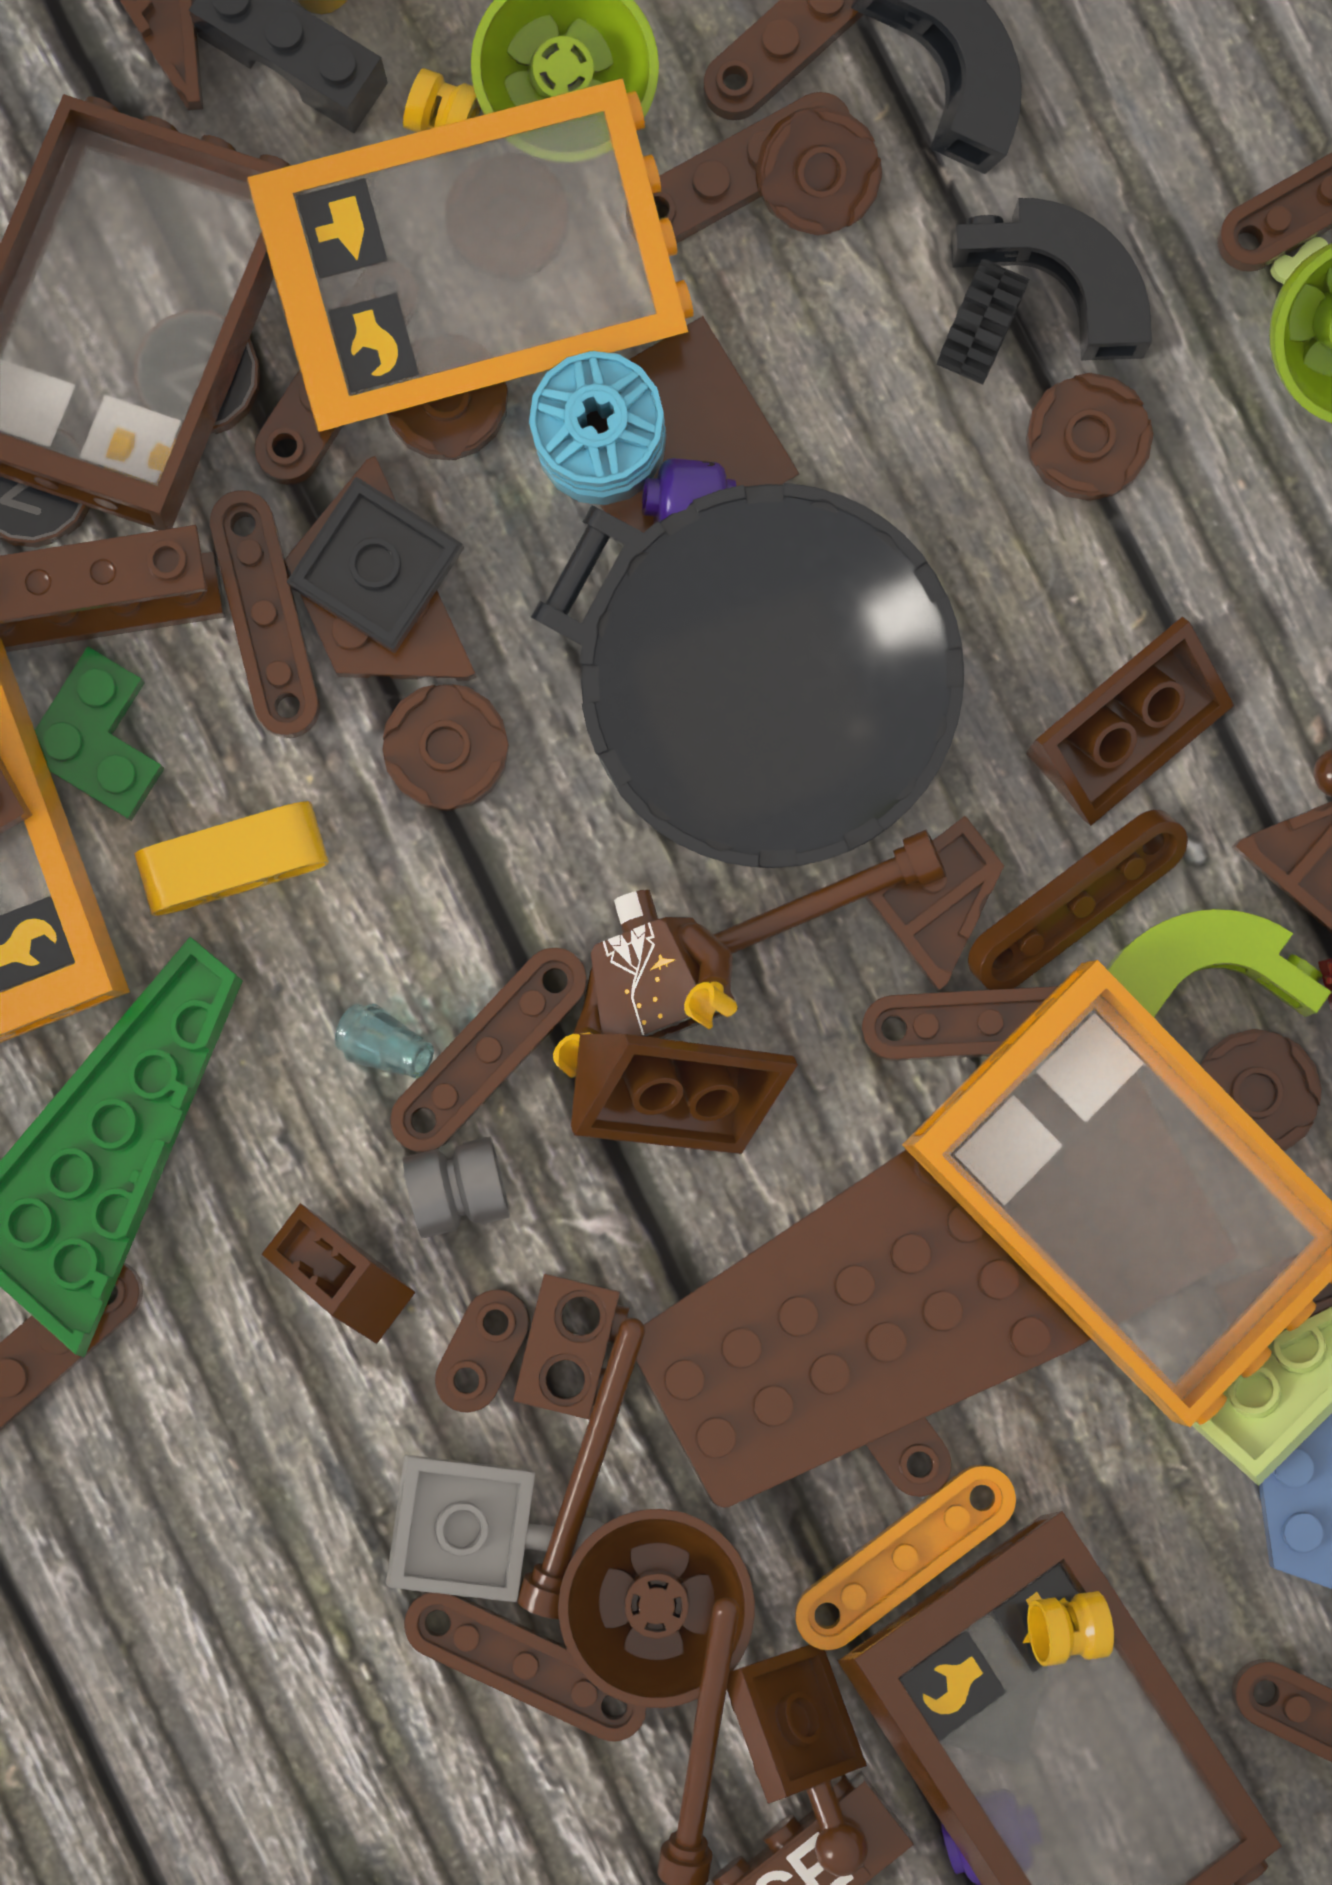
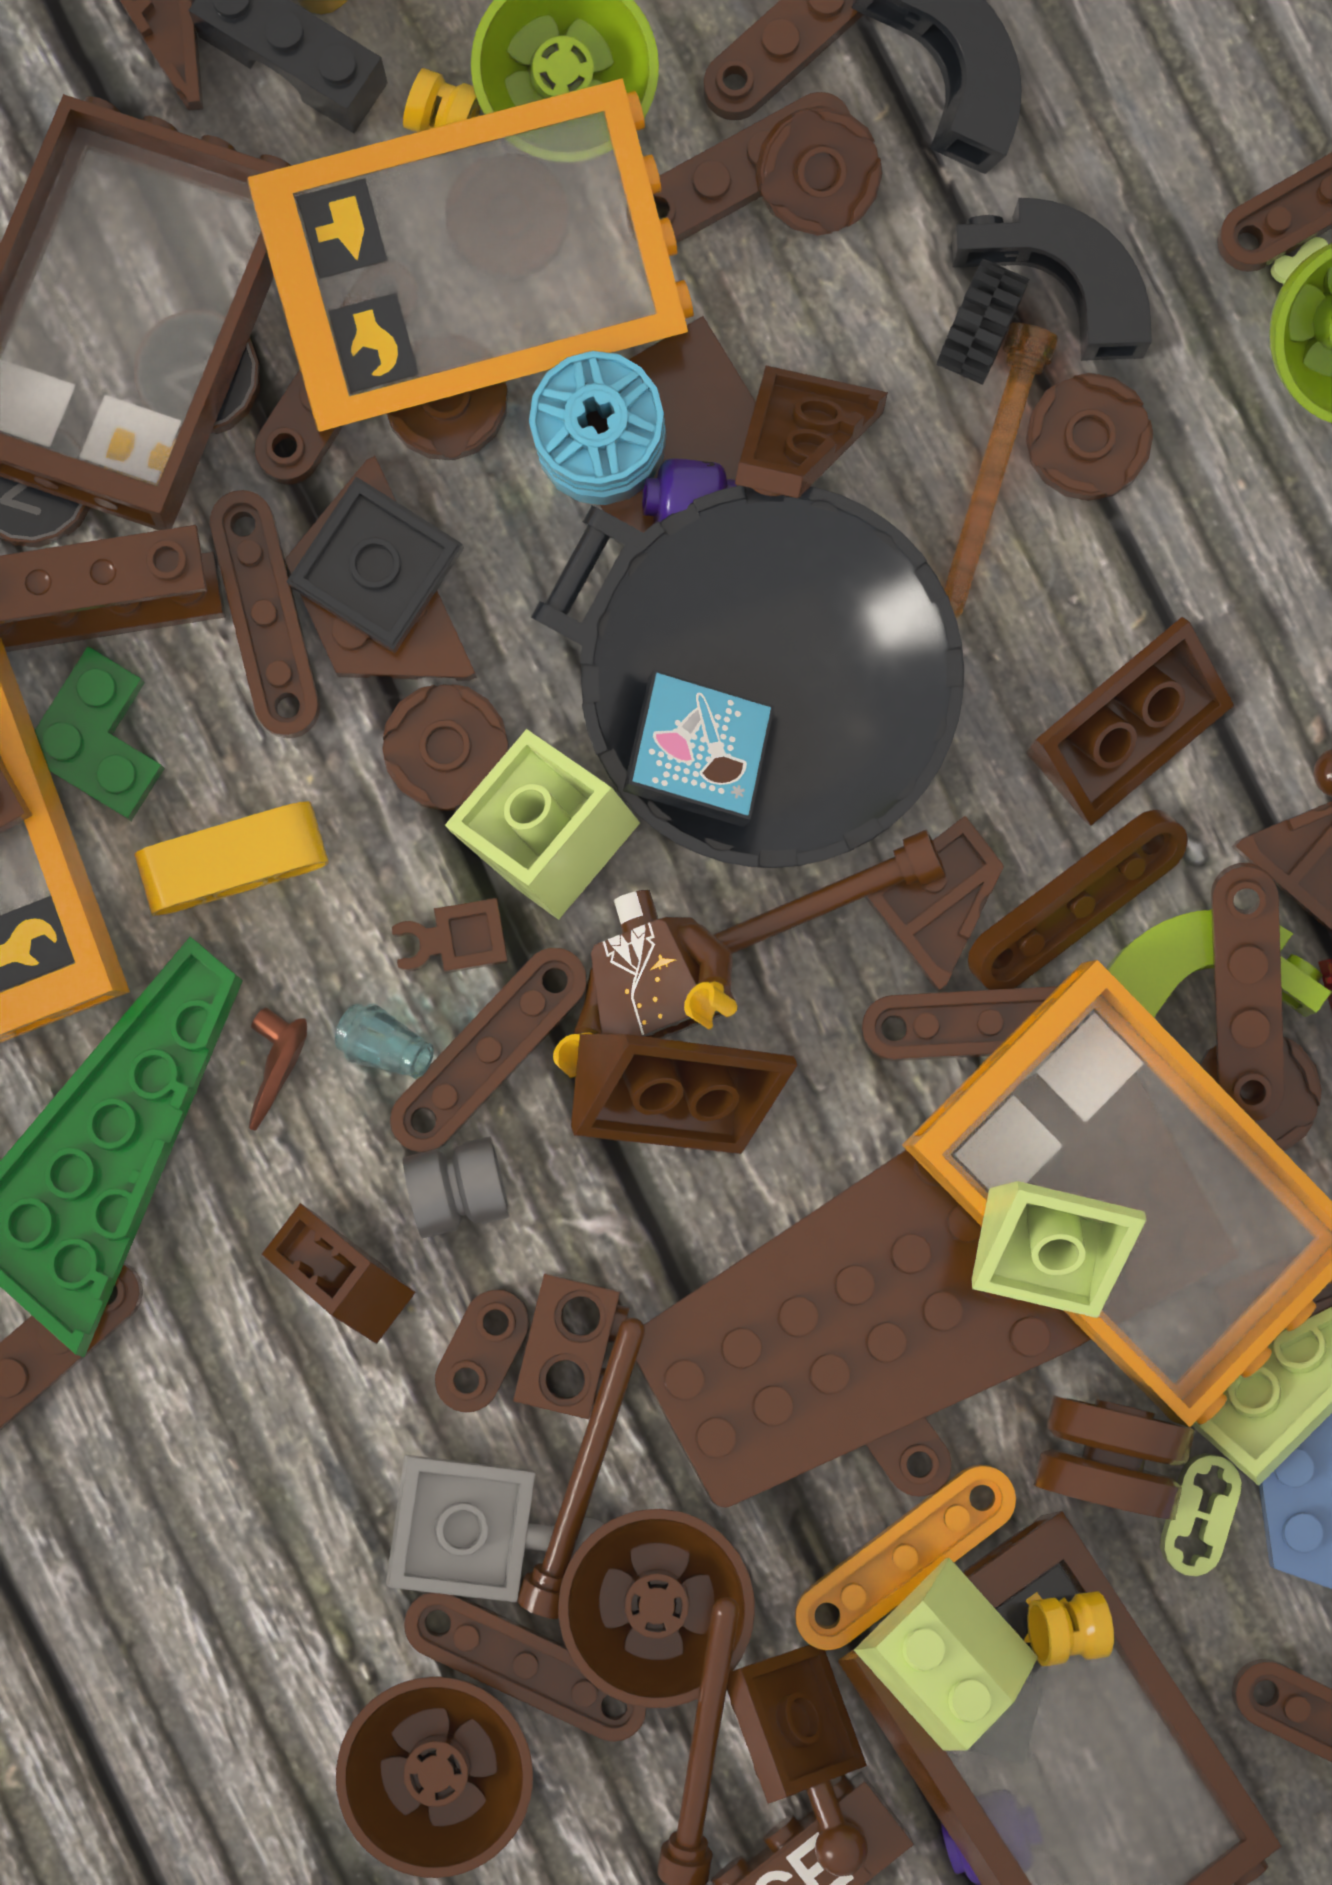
(287, 1046): none -> copper bar
(418, 1810): none -> reddish brown piece
(465, 937): none -> reddish brown plate
(543, 823): none -> yellowish green slope
(698, 748): none -> tile
(802, 429): none -> reddish brown wing
(949, 1658): none -> yellowish green slope
(1028, 352): none -> clear orange piece
(1053, 1247): none -> yellowish green slope
(1114, 1456): none -> reddish brown wheel
(1216, 1518): none -> yellowish green beam
(1248, 988): none -> reddish brown plate

